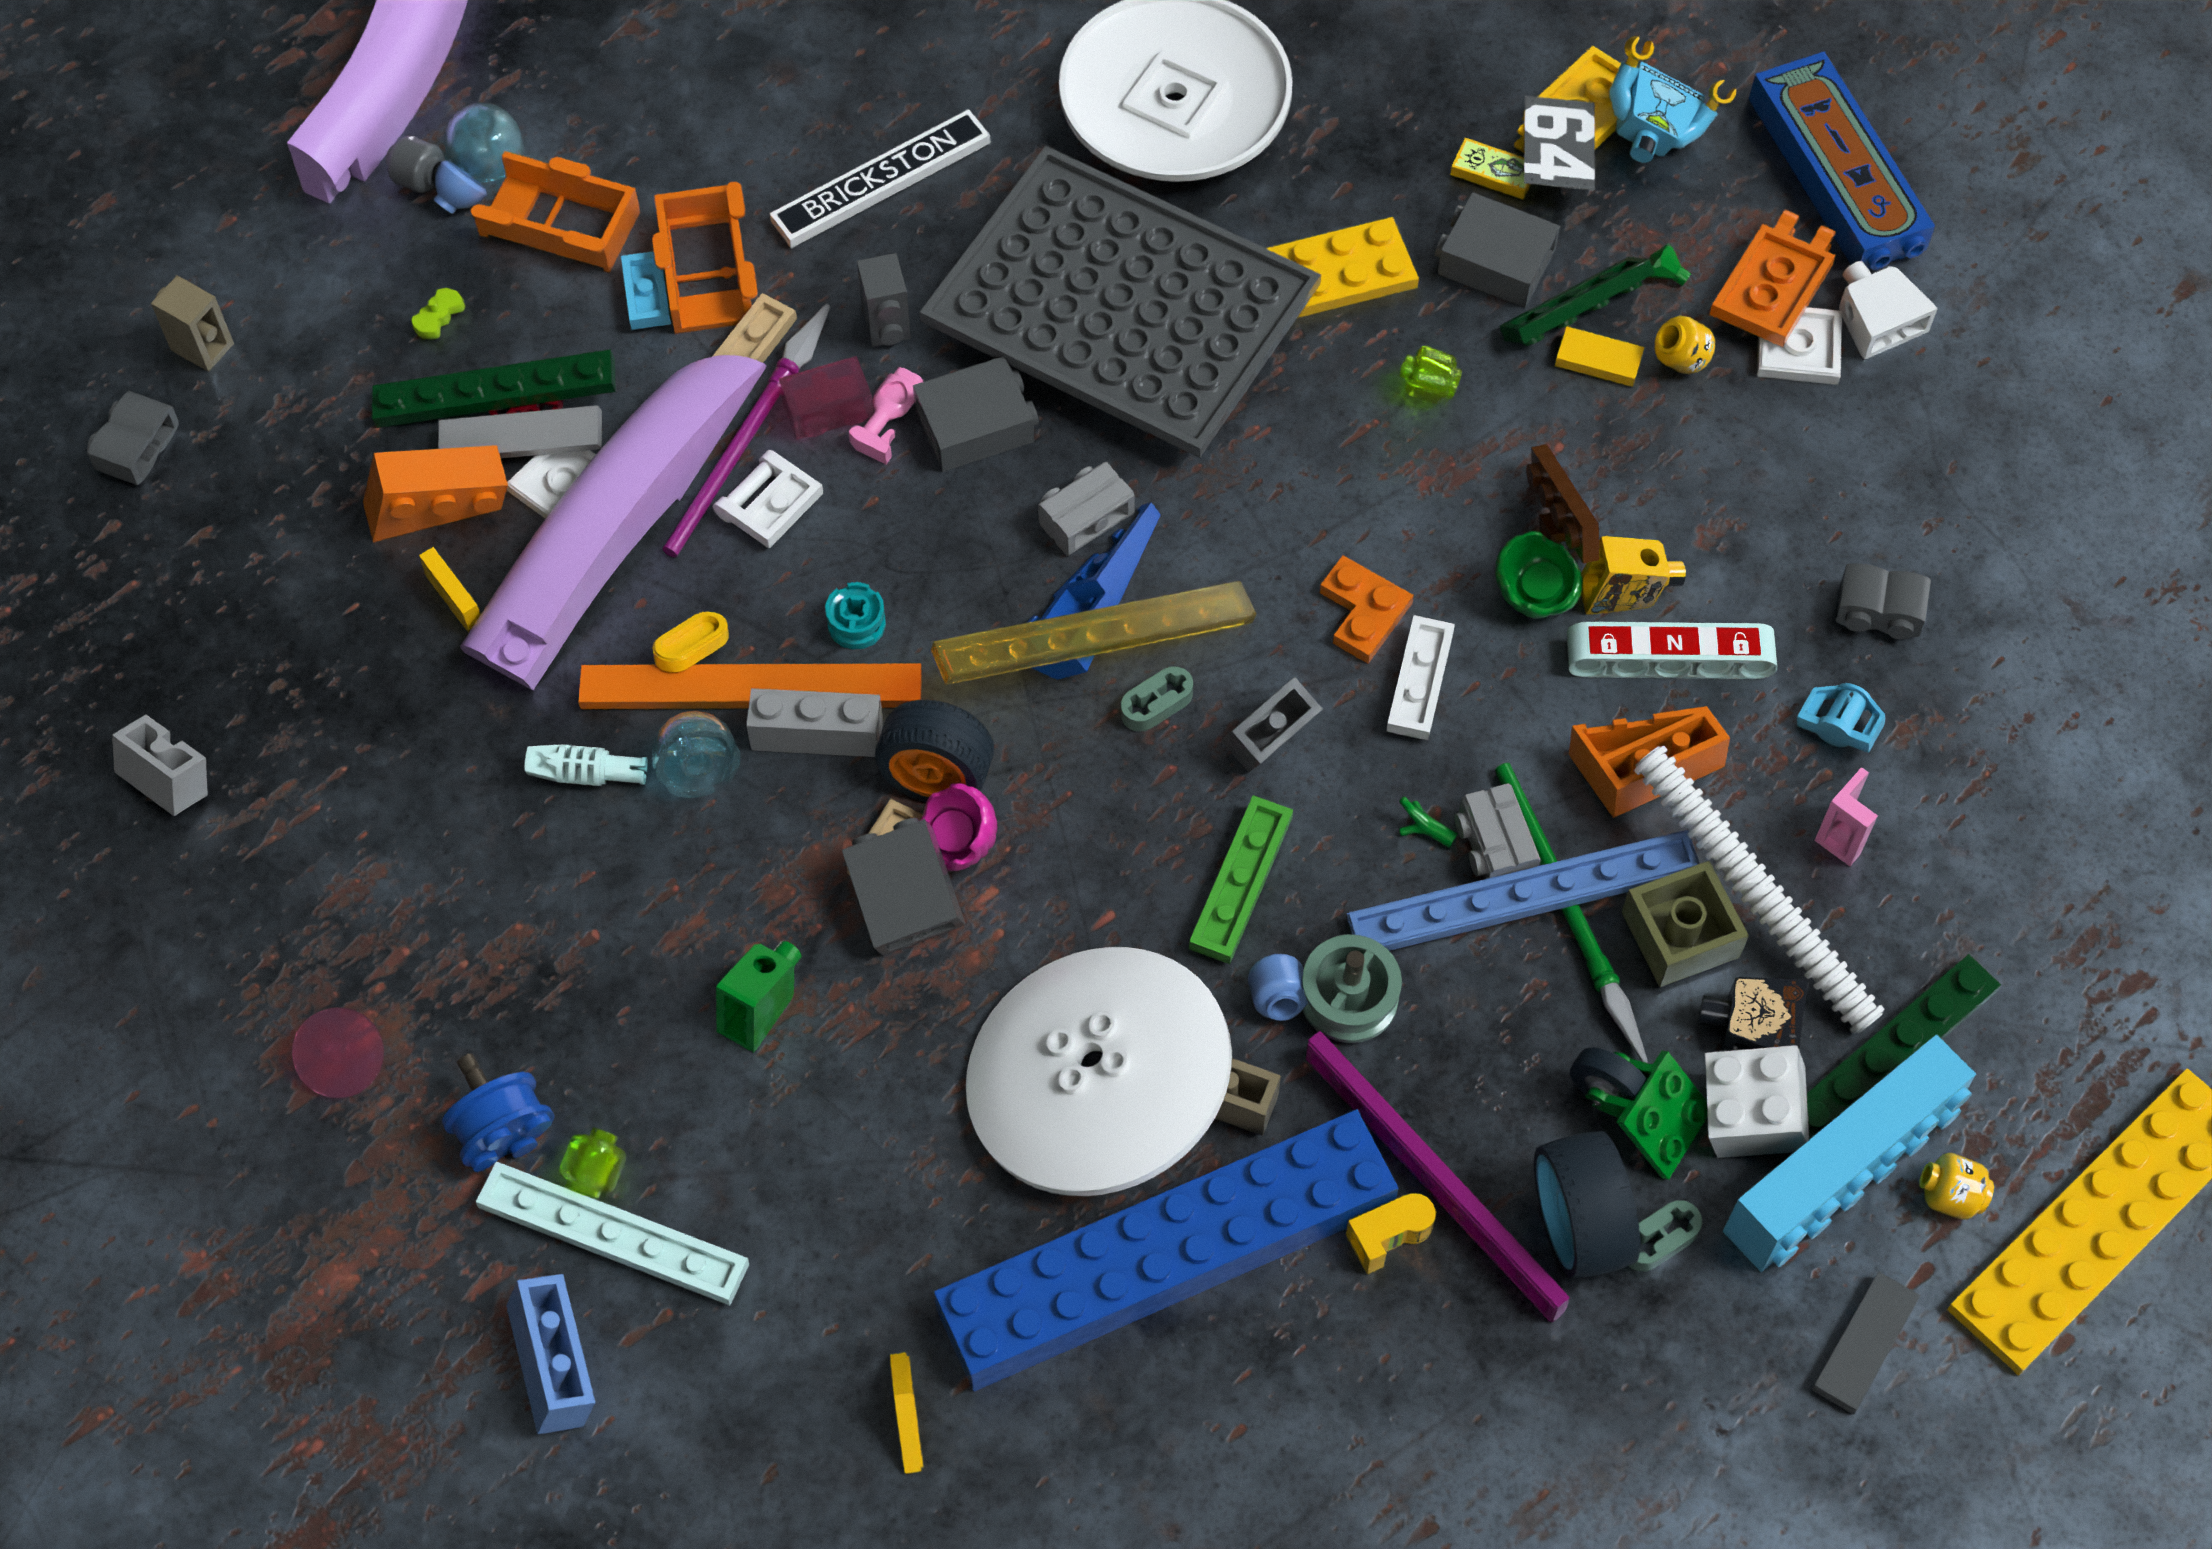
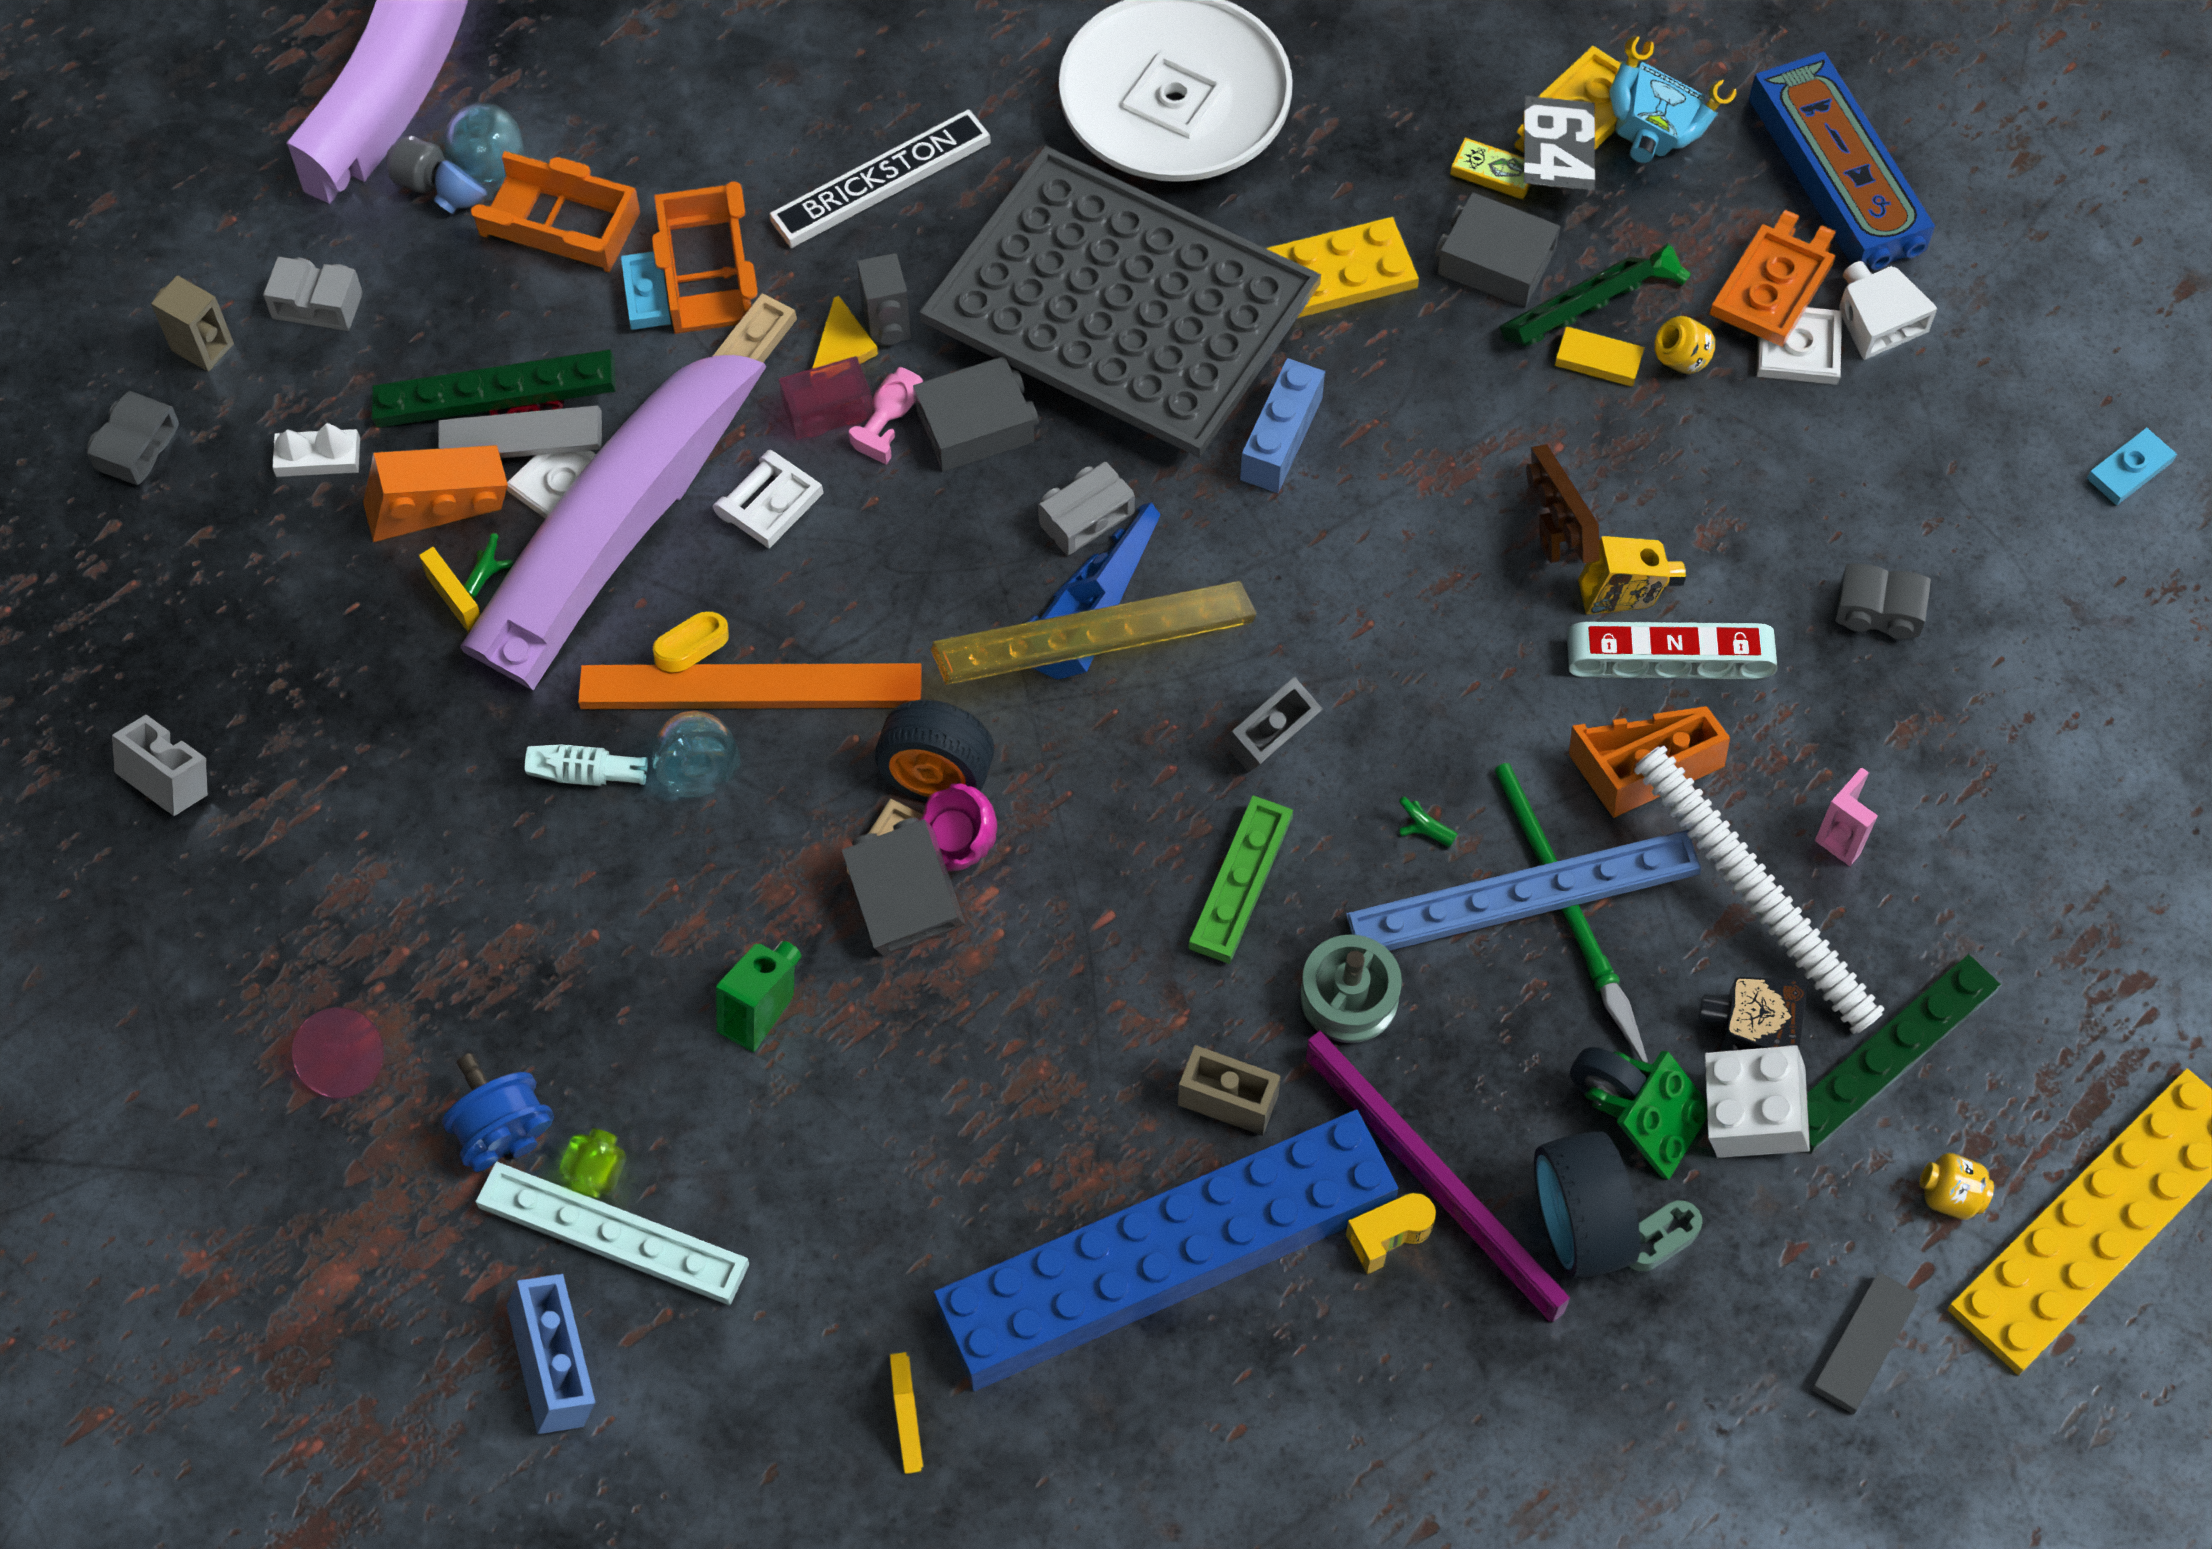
(313, 295): none -> light grey brick
(316, 452): none -> white tile
(437, 313): lime piece -> none
(485, 567): none -> green bar
(796, 354): magenta piece -> none
(814, 722): light grey brick -> none
(843, 337): none -> yellow tile
(855, 615): teal wheel -> none
(1130, 1112): white dish -> none
(1160, 704): sand green beam -> none
(1277, 987): medium blue head -> none
(1282, 425): none -> medium blue brick
(1373, 603): orange plate -> none
(1420, 677): white plate -> none
(1430, 375): clear neon green head -> none
(1496, 832): light grey brick -> none
(1538, 576): green piece -> none
(1684, 923): olive brick -> none
(1842, 717): medium azure piece -> none
(1849, 1154): medium azure brick -> none
(2131, 466): none -> medium azure plate

